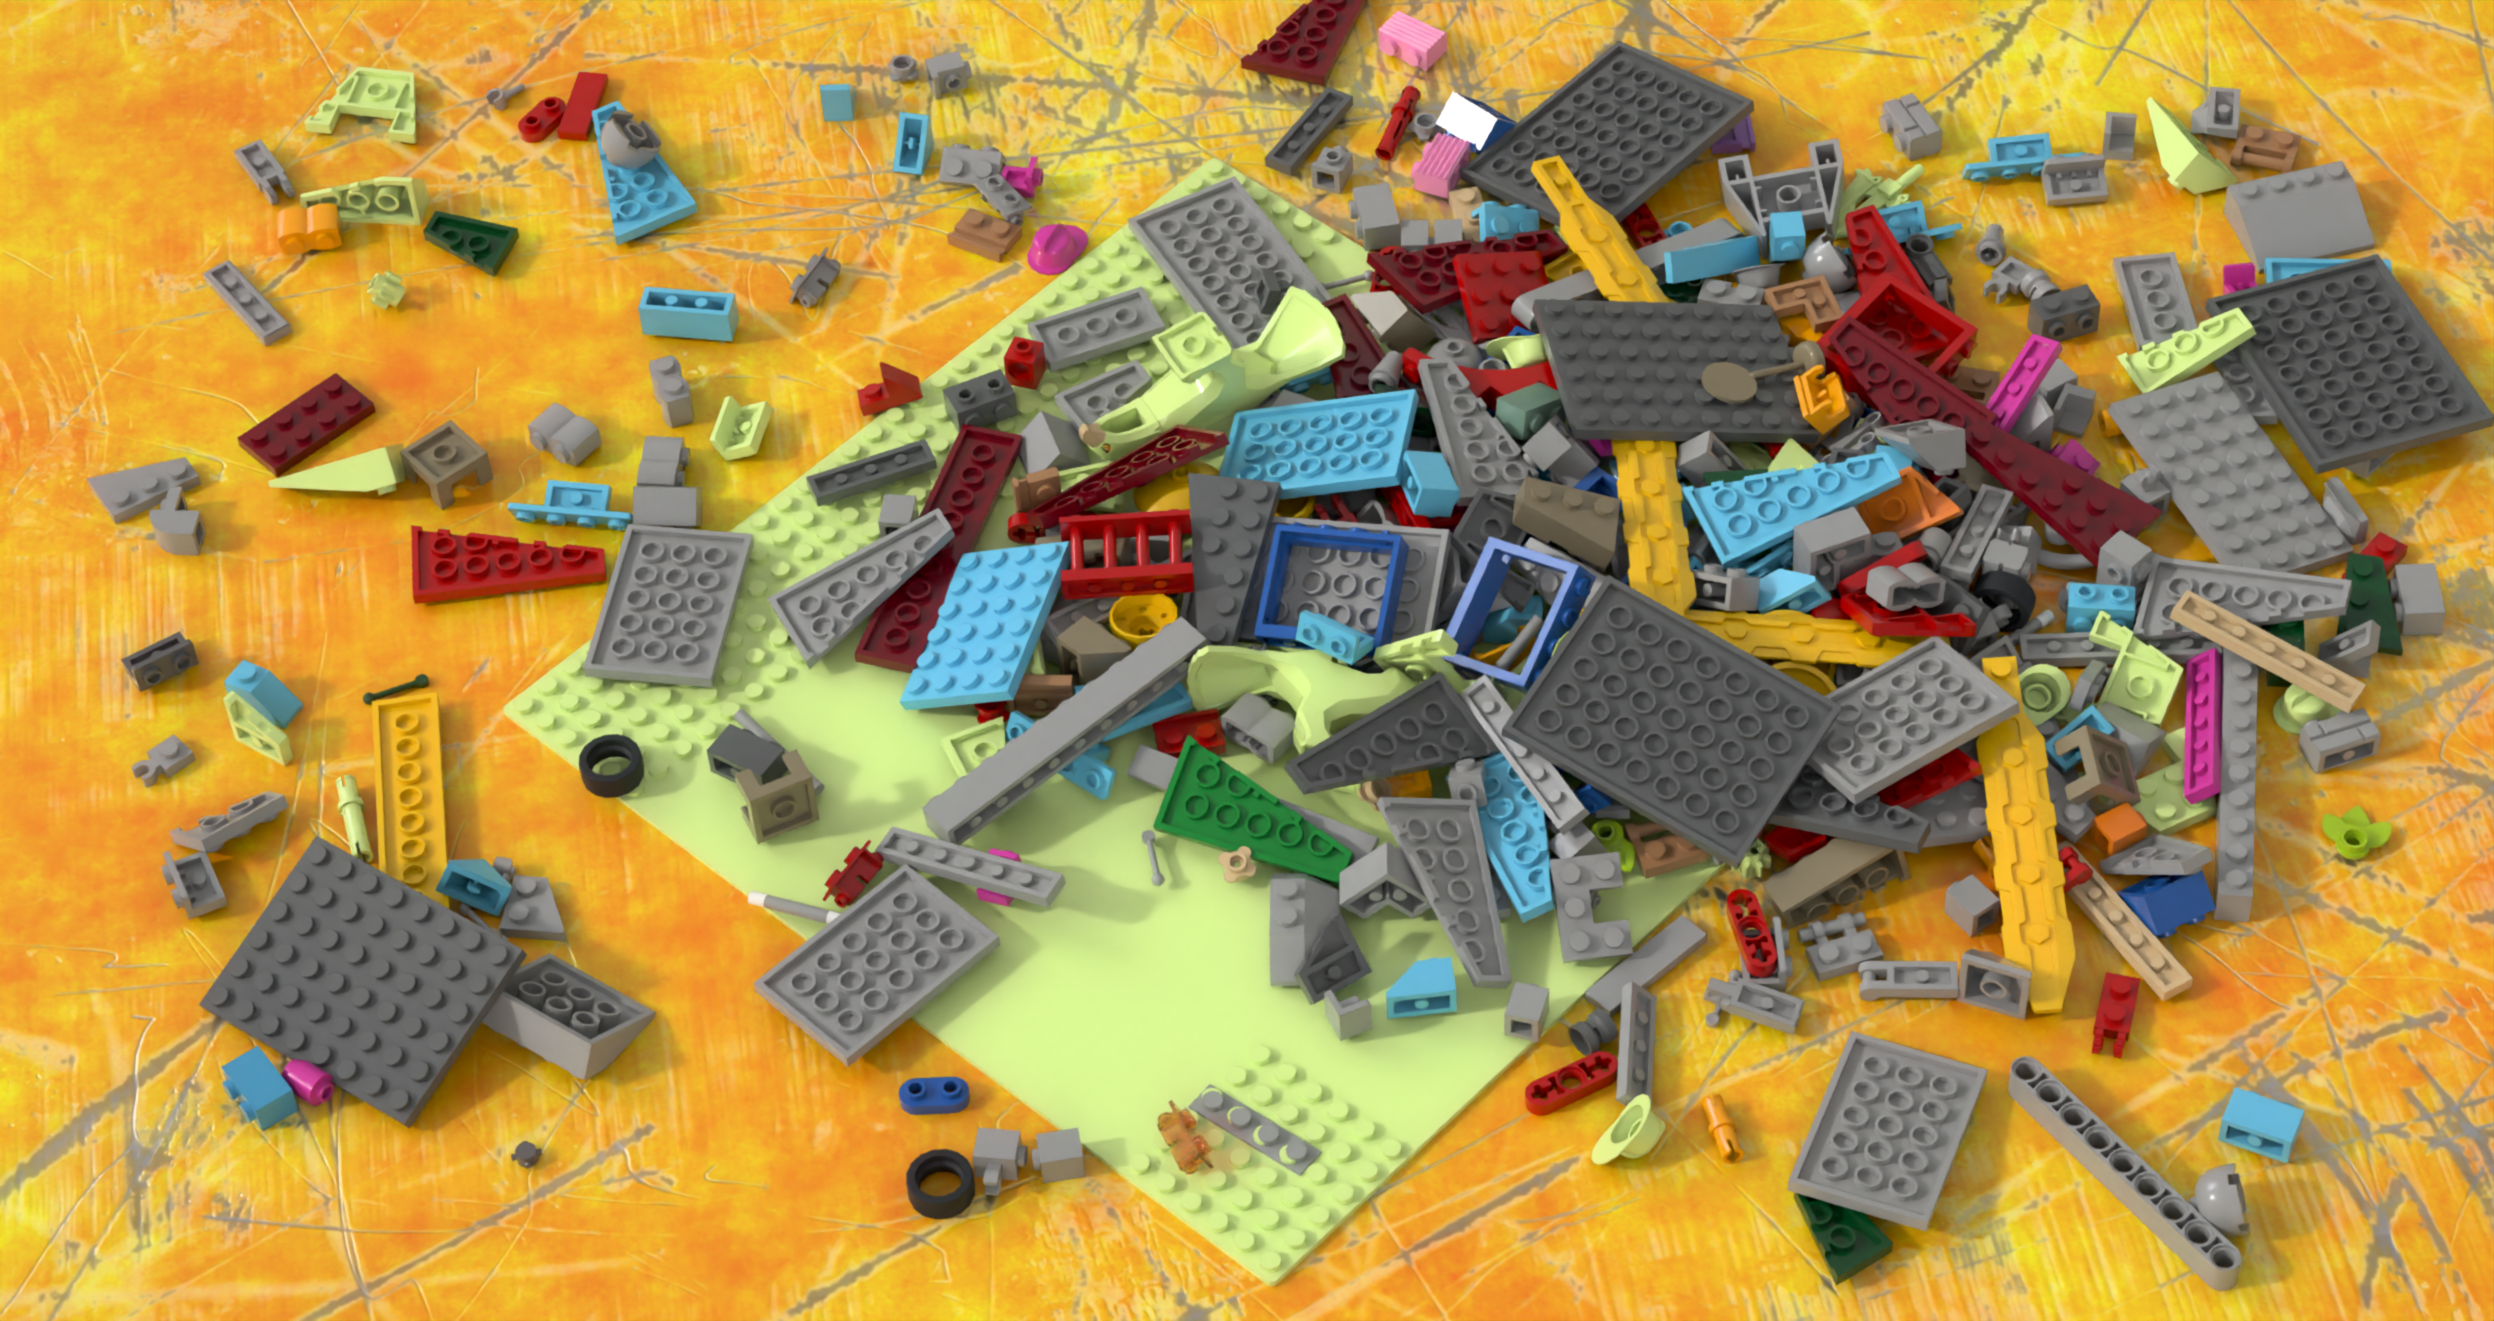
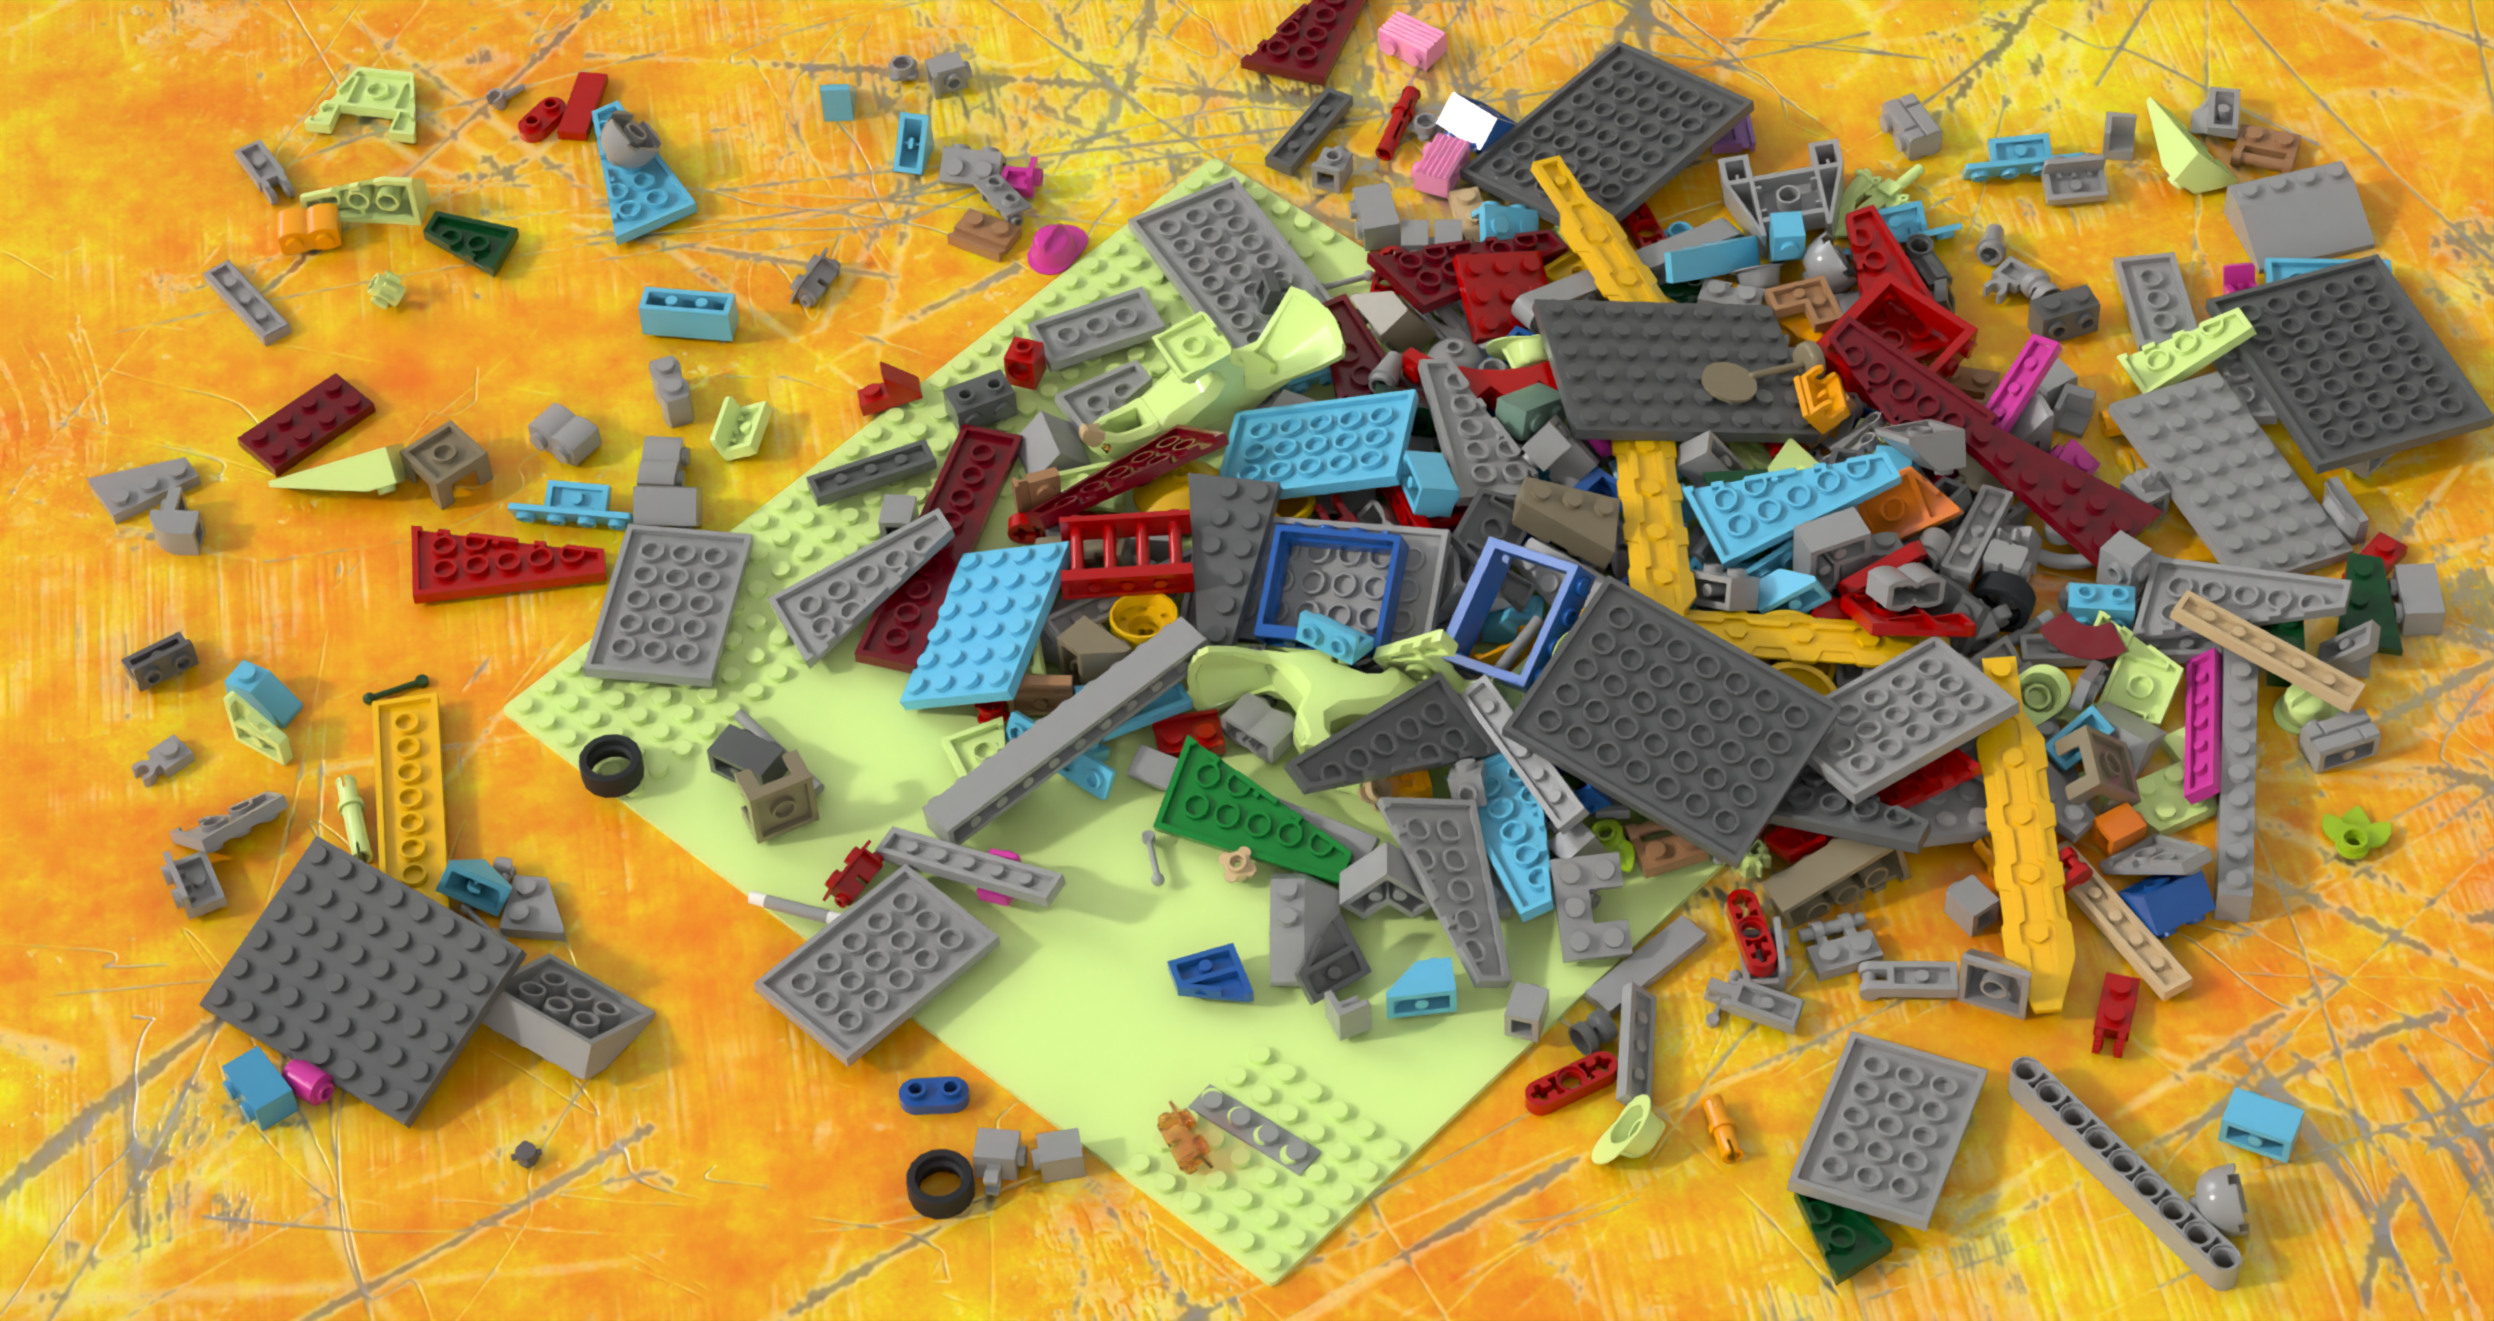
(1211, 975): none -> blue wing
(2084, 641): none -> dark red tile

